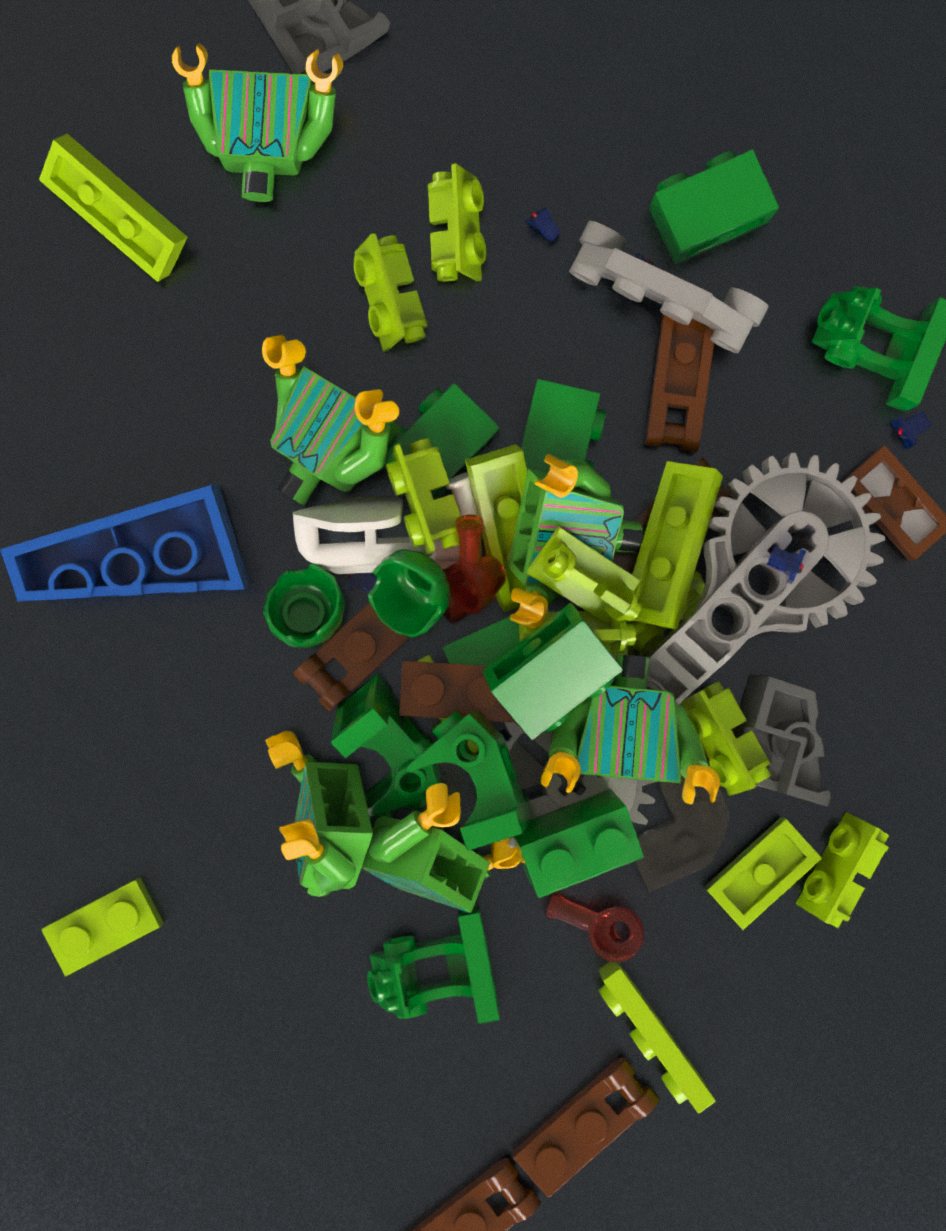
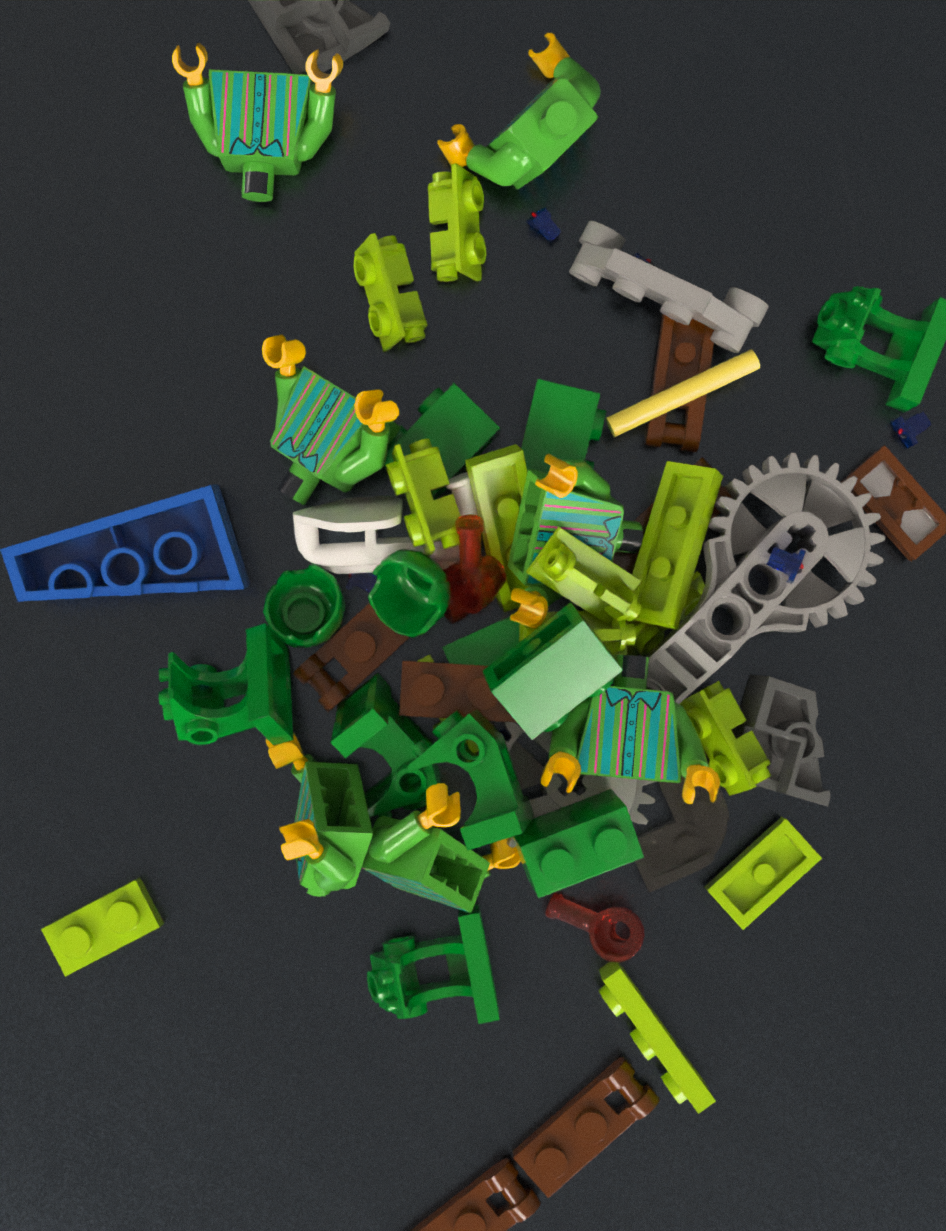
(112, 207): lime plate -> none
(198, 693): none -> green tile
(539, 130): none -> bright green torso
(683, 393): none -> light yellow bar
(712, 205): green brick -> none
(830, 888): lime hinge -> none

